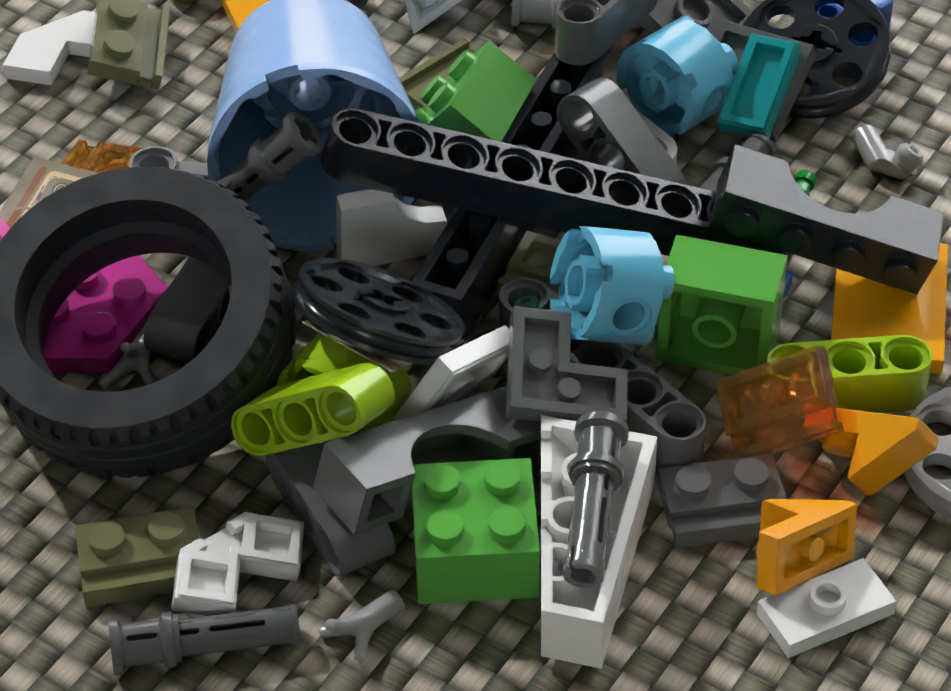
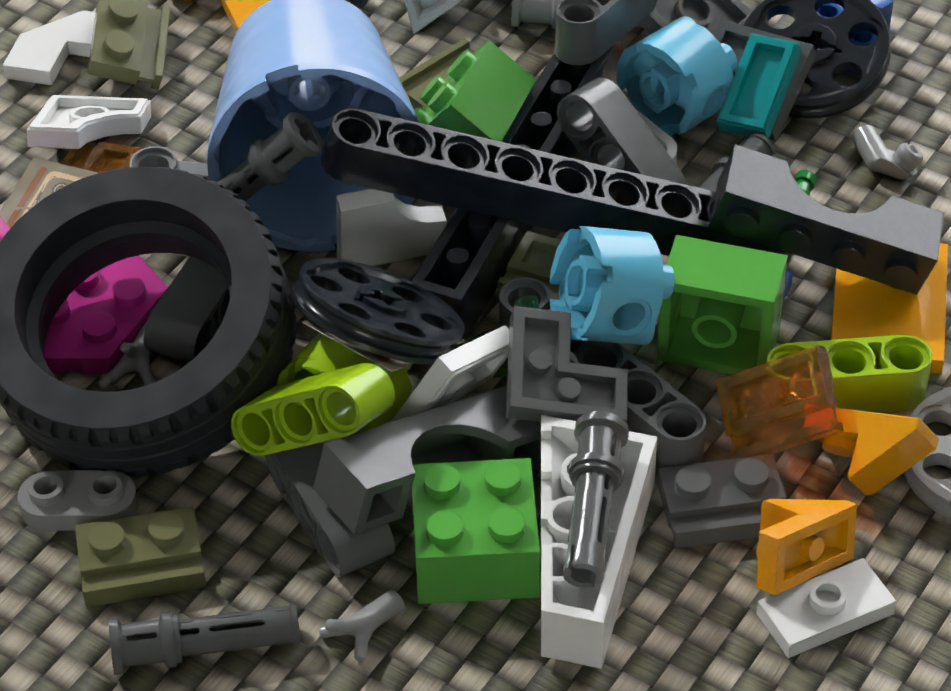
(75, 497): none -> light grey plate
(76, 120): none -> white tile
(248, 544): white tile -> none

